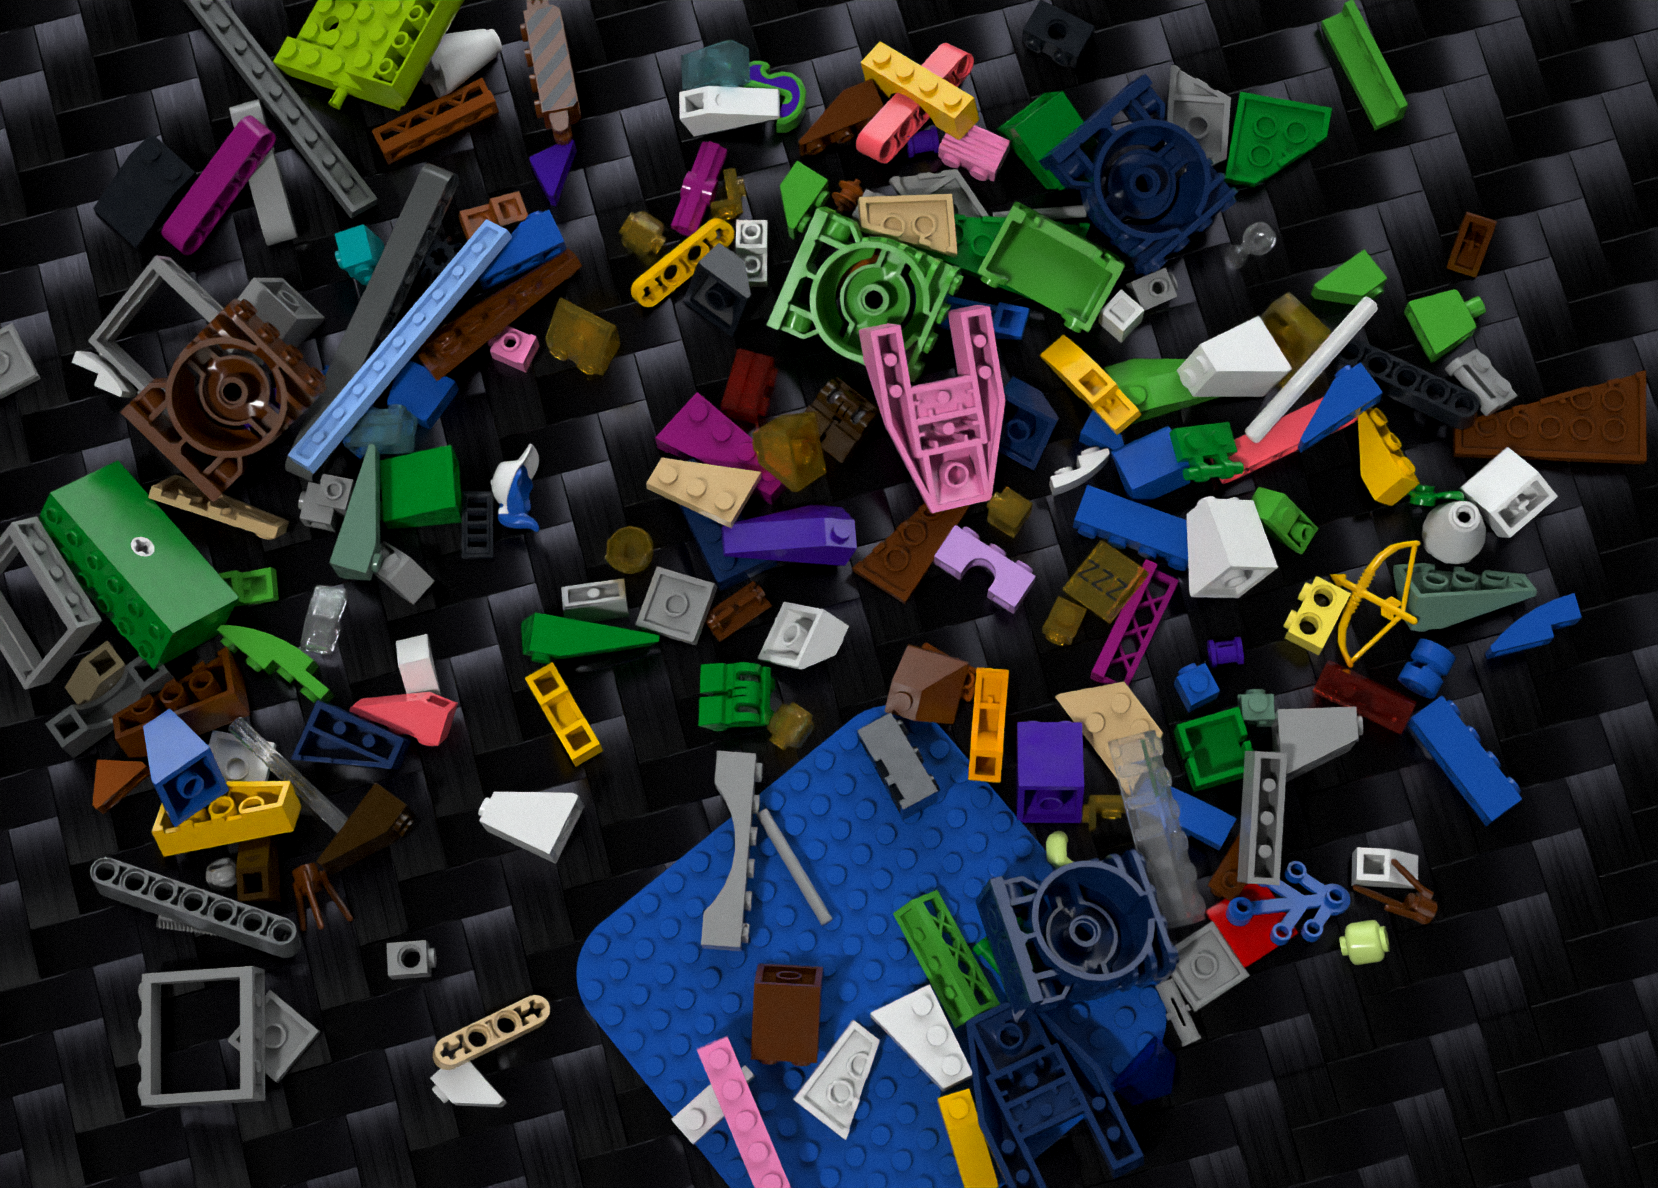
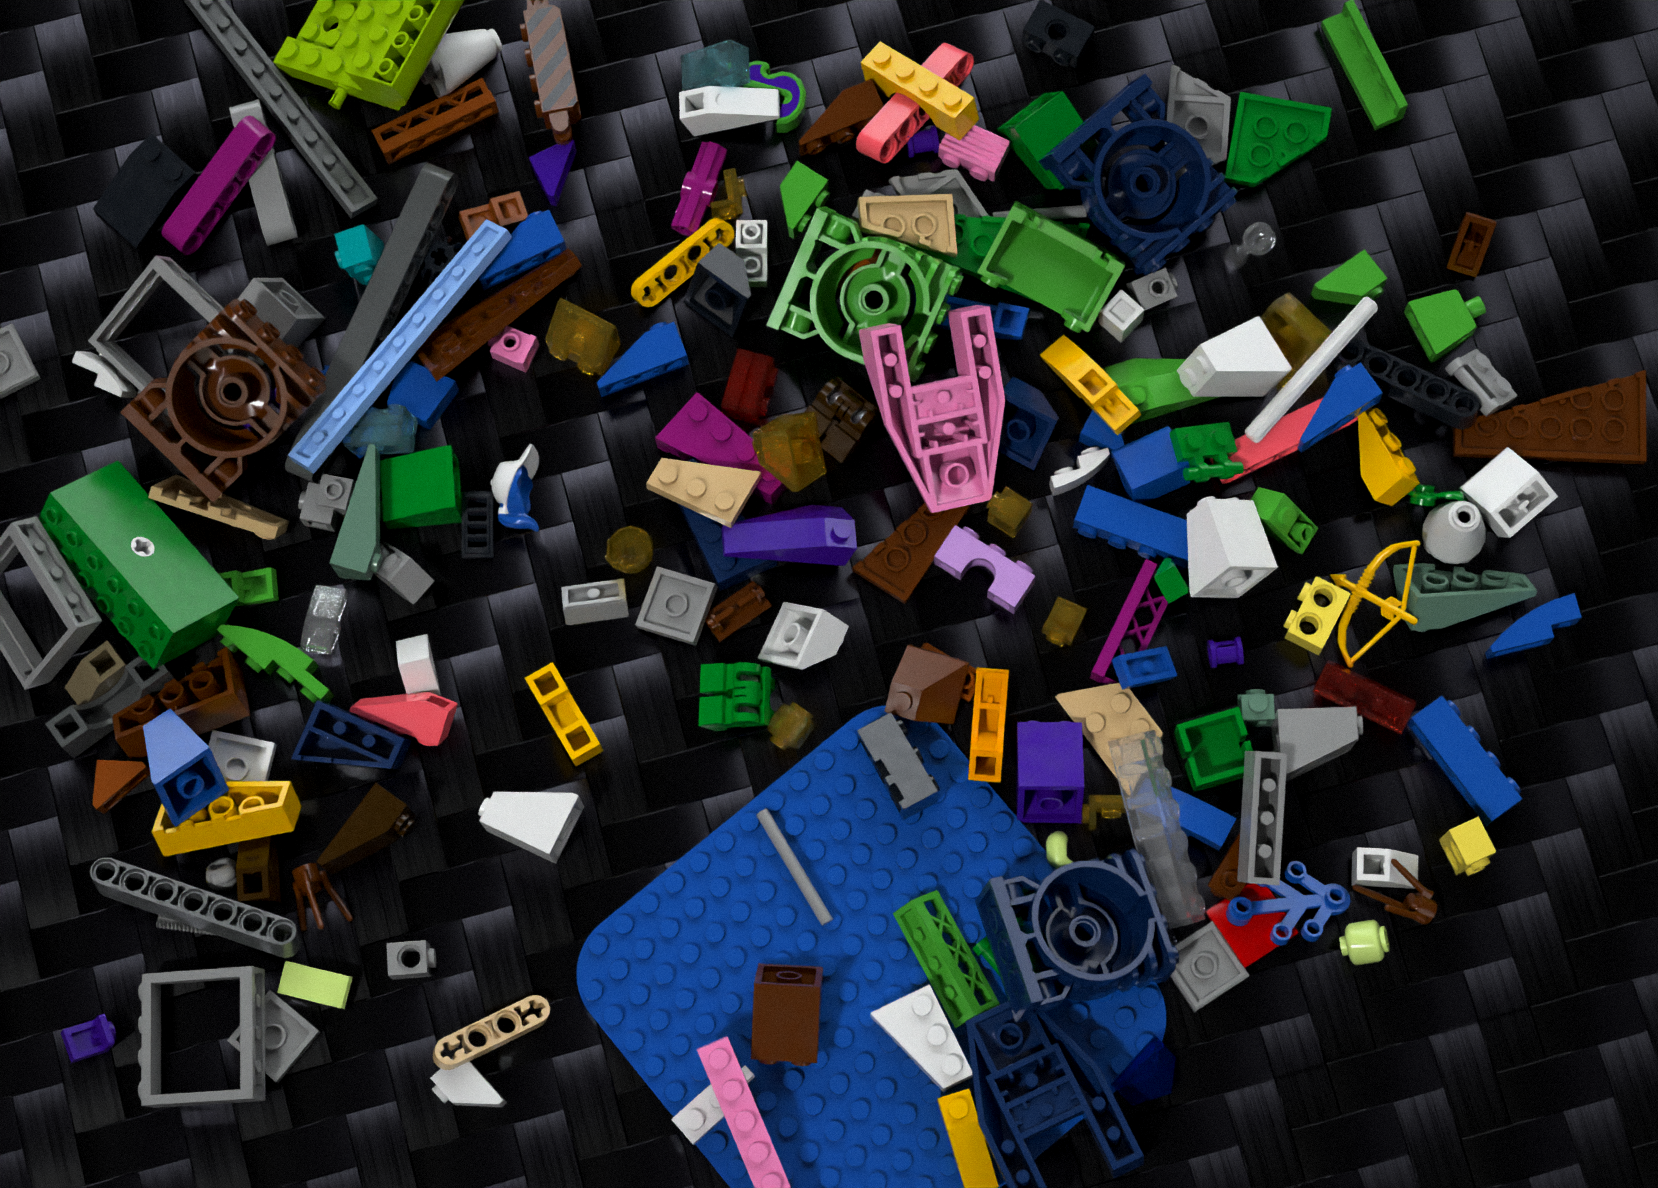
(89, 1038): none -> dark purple bracket
(287, 772): clear axle -> none
(314, 984): none -> yellowish green slope
(558, 638): green wedge -> none
(642, 233): clear yellow head -> none
(650, 356): none -> blue slope
(724, 918): light grey arch -> none
(838, 1080): white wing -> none
(848, 196): dark orange wheel -> none
(1105, 581): clear yellow tile -> none
(1144, 667): none -> blue plate
(1168, 991): light grey pin -> none
(1170, 581): none -> green slope
(1196, 686): blue brick -> none
(1426, 669): blue wheel -> none
(1468, 847): none -> light yellow brick

